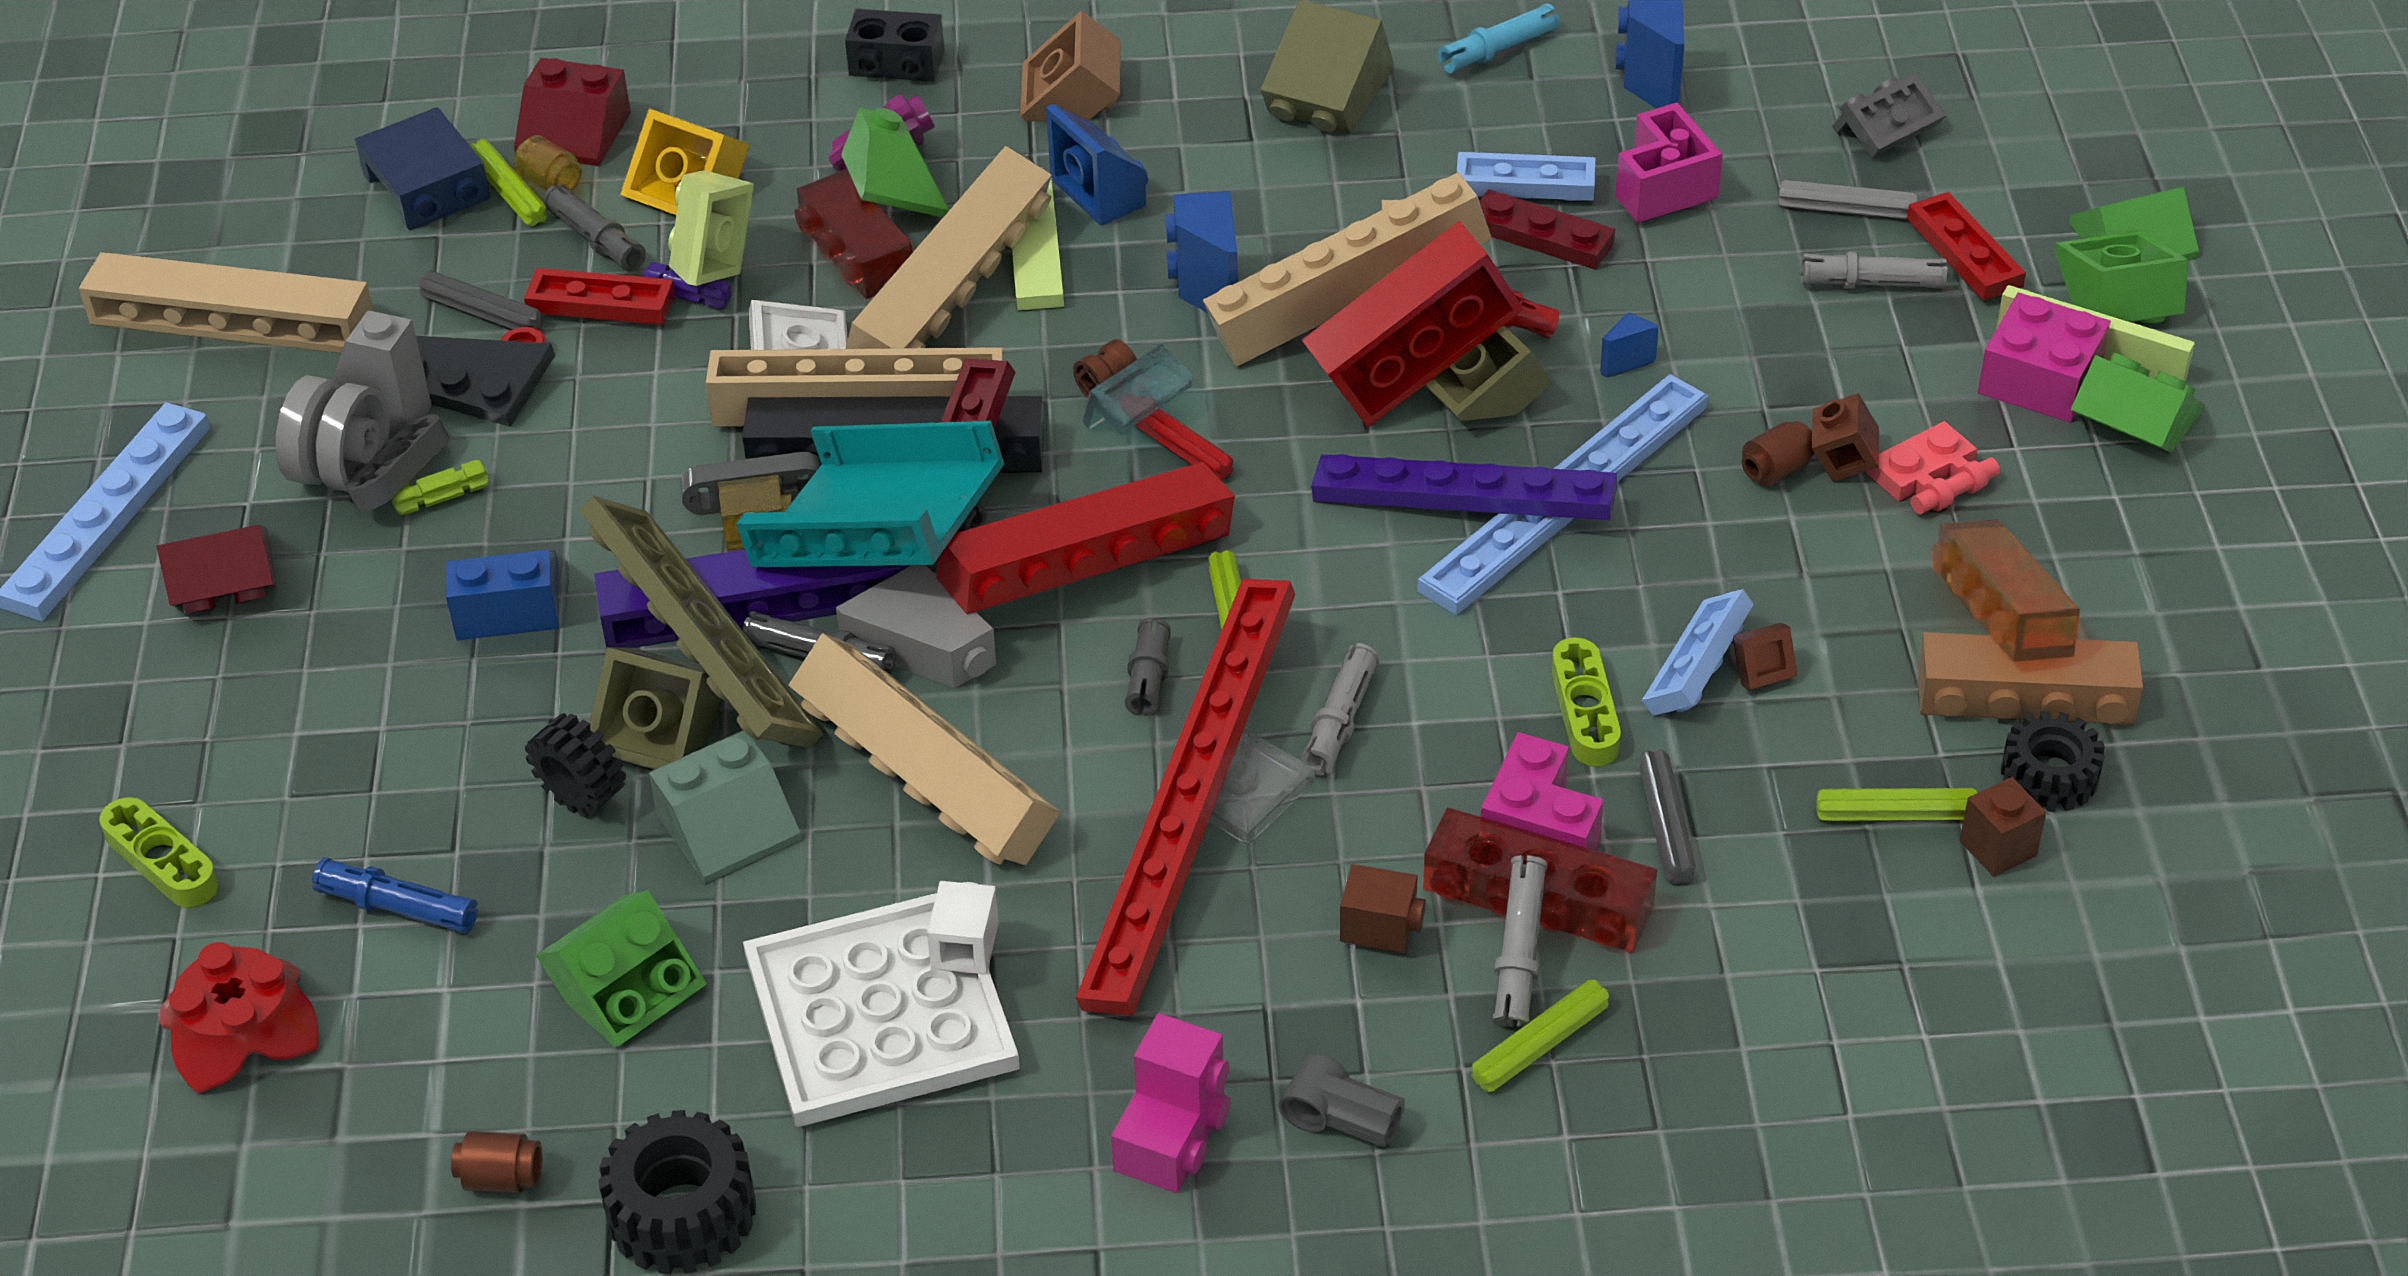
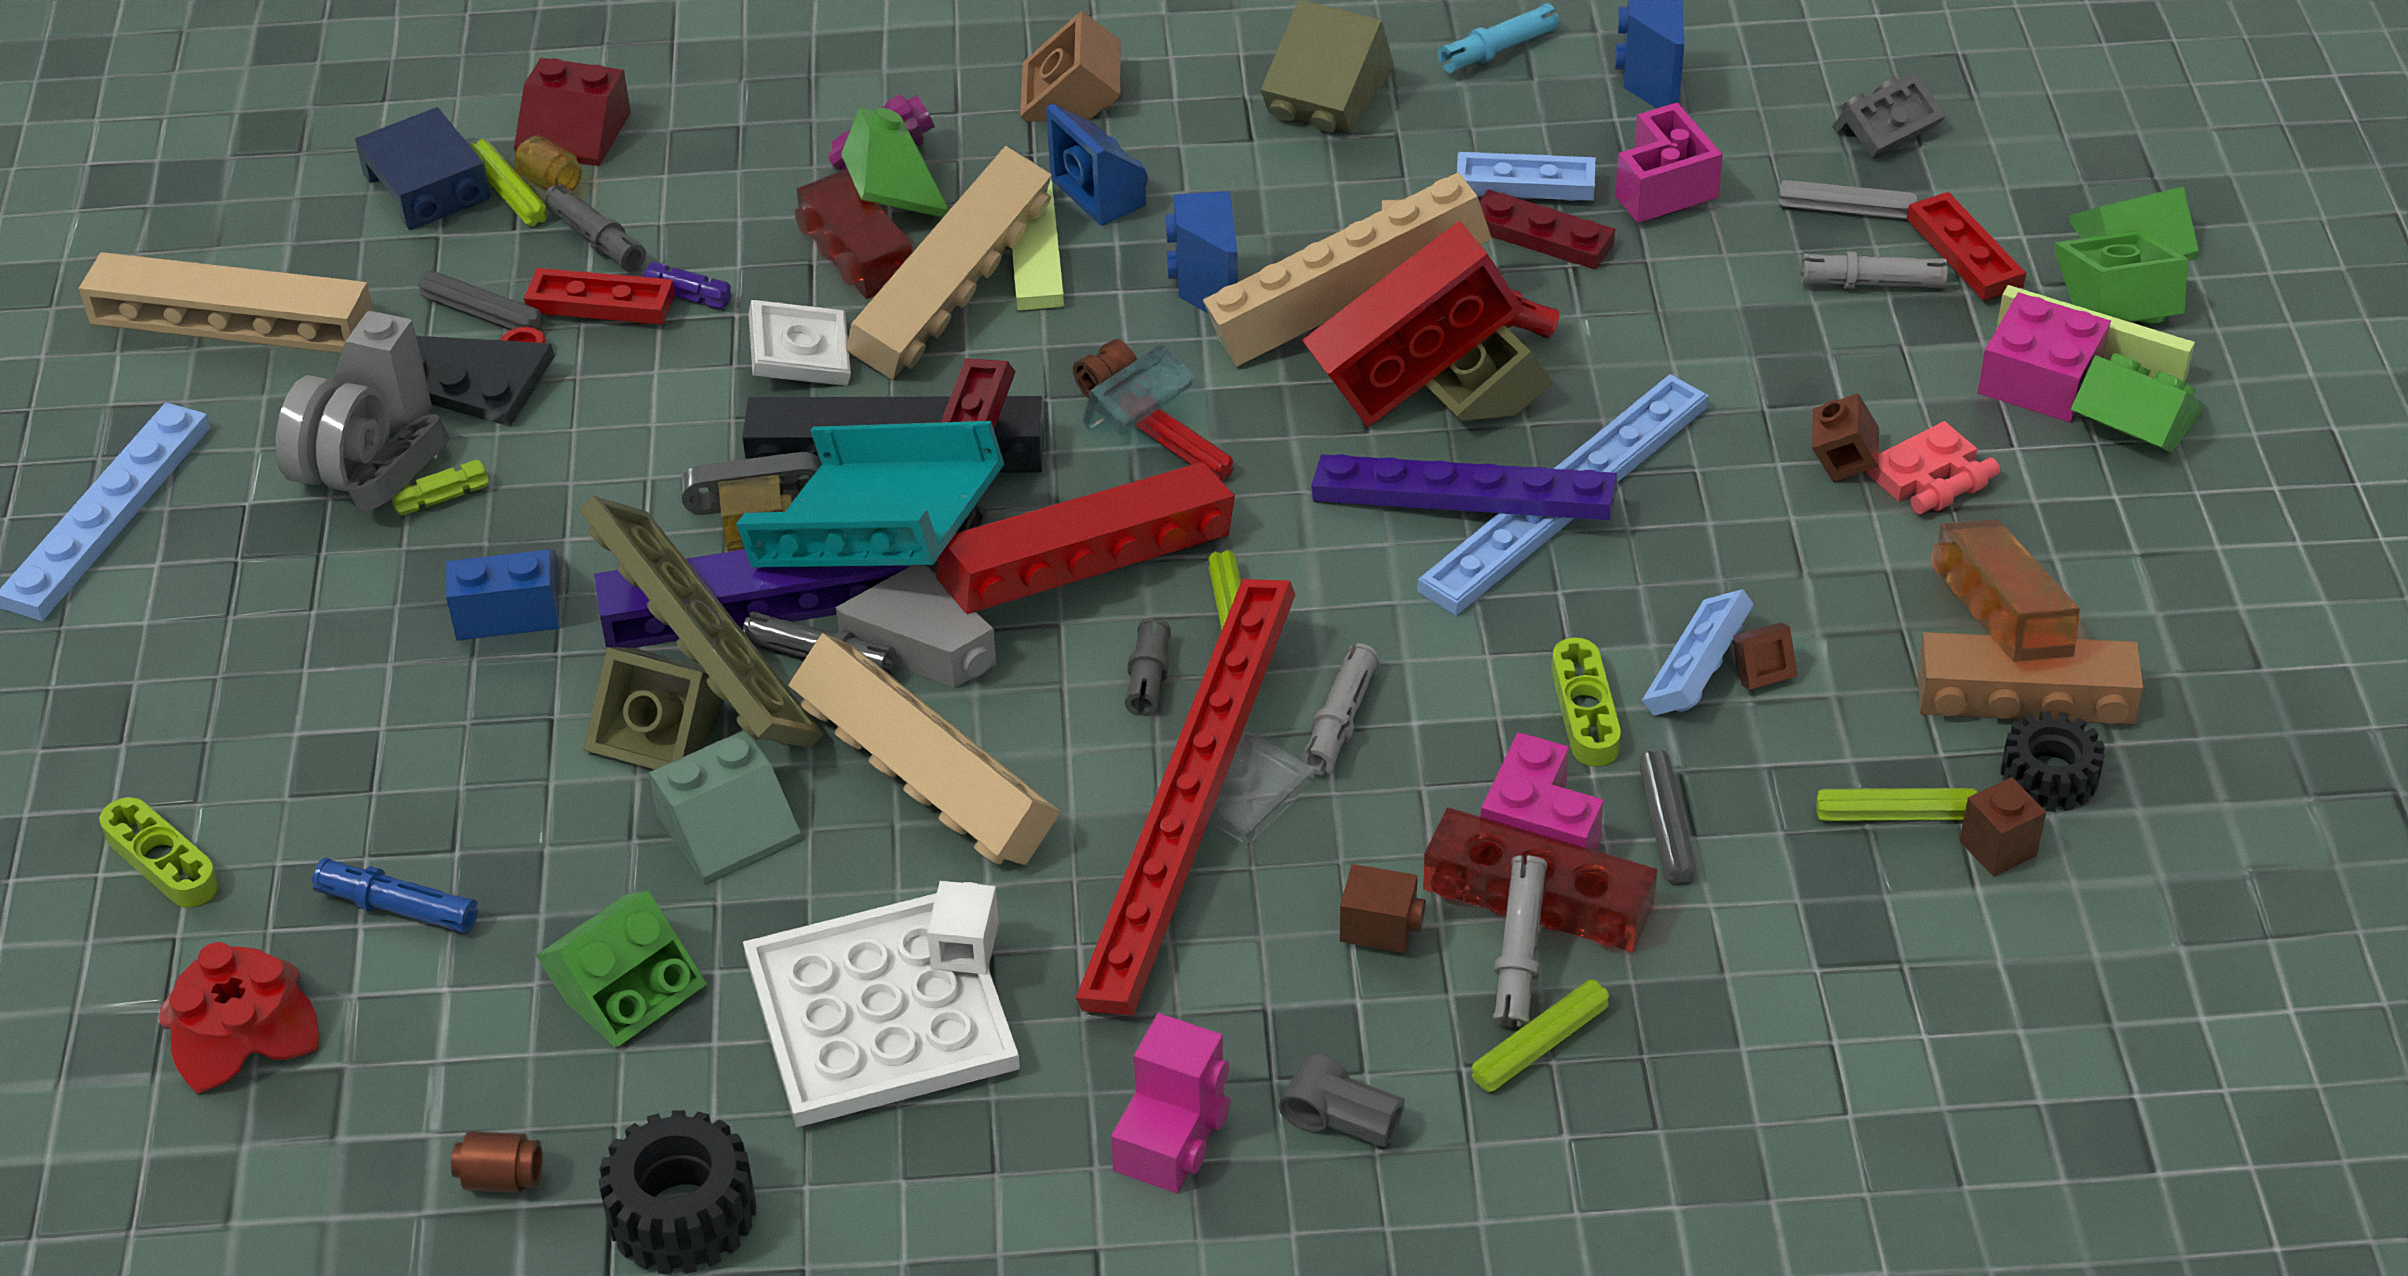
(217, 567): dark red slope -> none
(575, 764): black tyre -> none
(676, 148): yellow slope -> none
(709, 227): yellowish green slope -> none
(831, 373): tan brick -> none
(894, 45): black brick -> none
(1628, 345): blue slope -> none
(1777, 452): copper brick -> none

